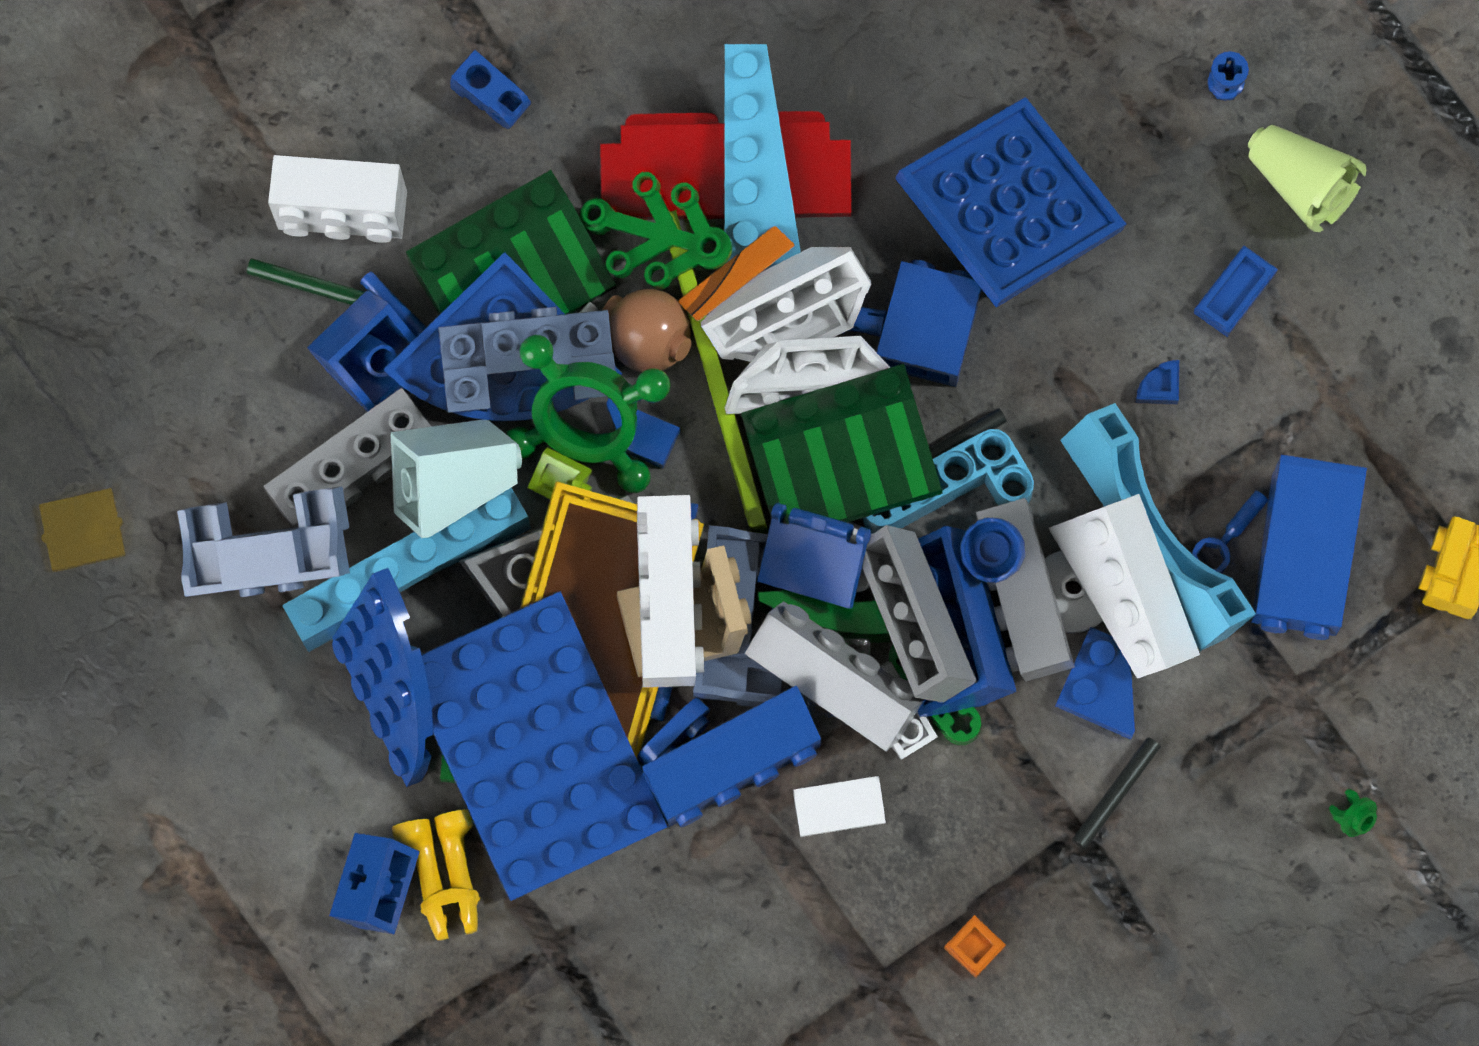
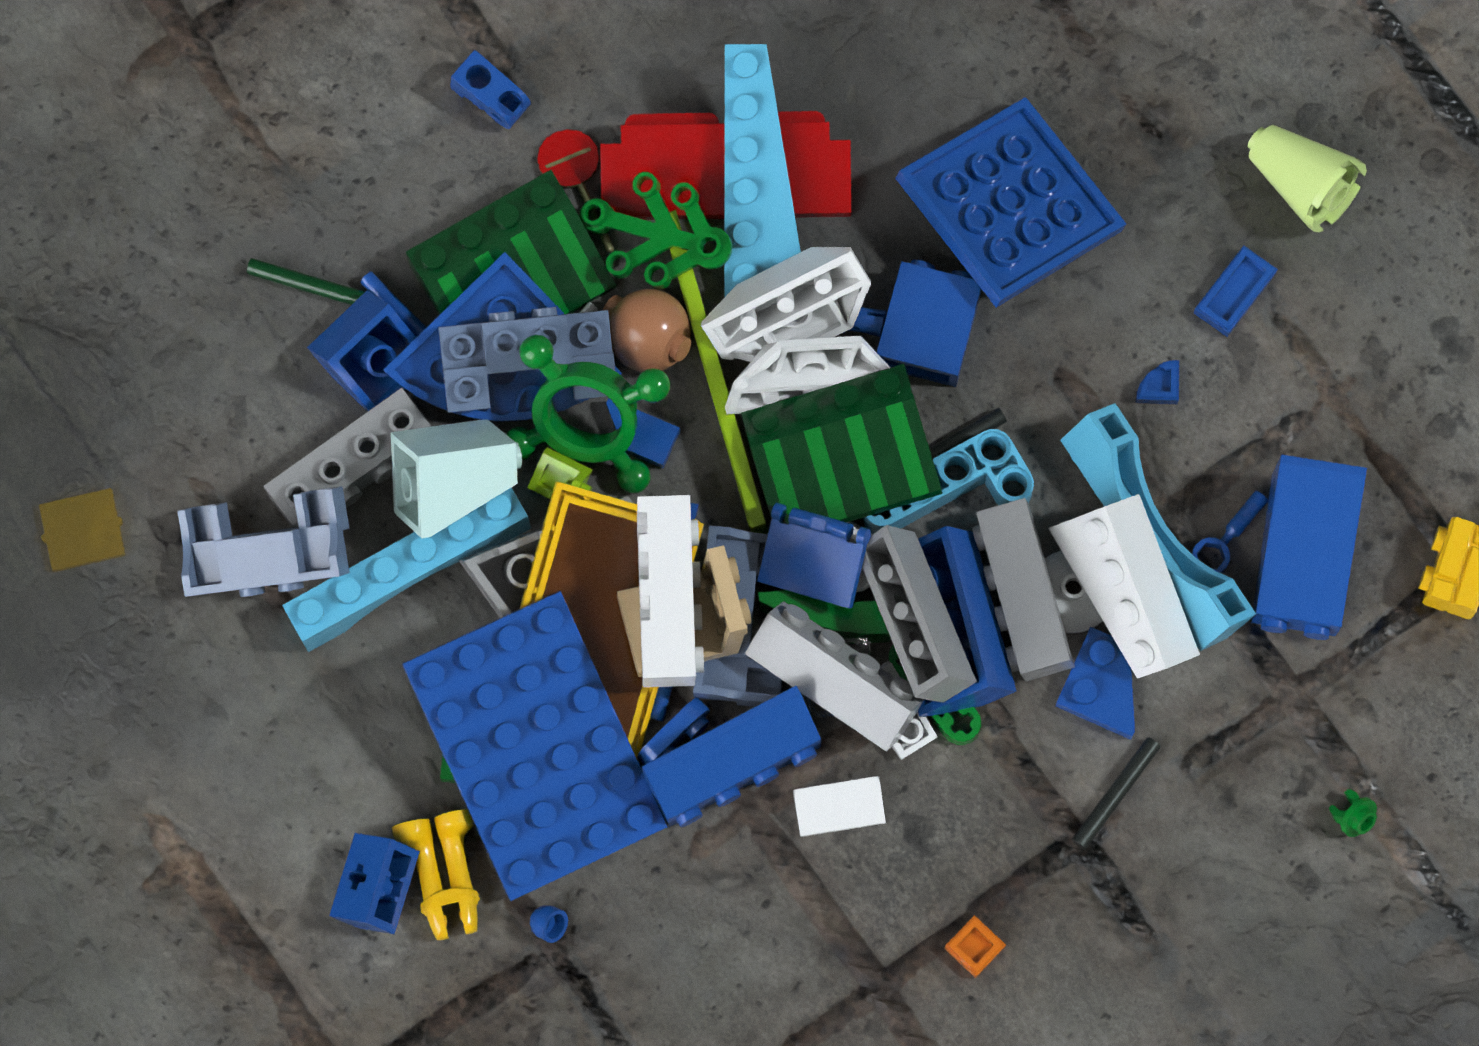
(337, 198): white brick -> none
(388, 674): blue plate -> none
(548, 923): none -> blue hinge
(573, 162): none -> red piece
(736, 273): orange sticker -> none
(992, 550): blue hair -> none
(1238, 72): blue bush -> none

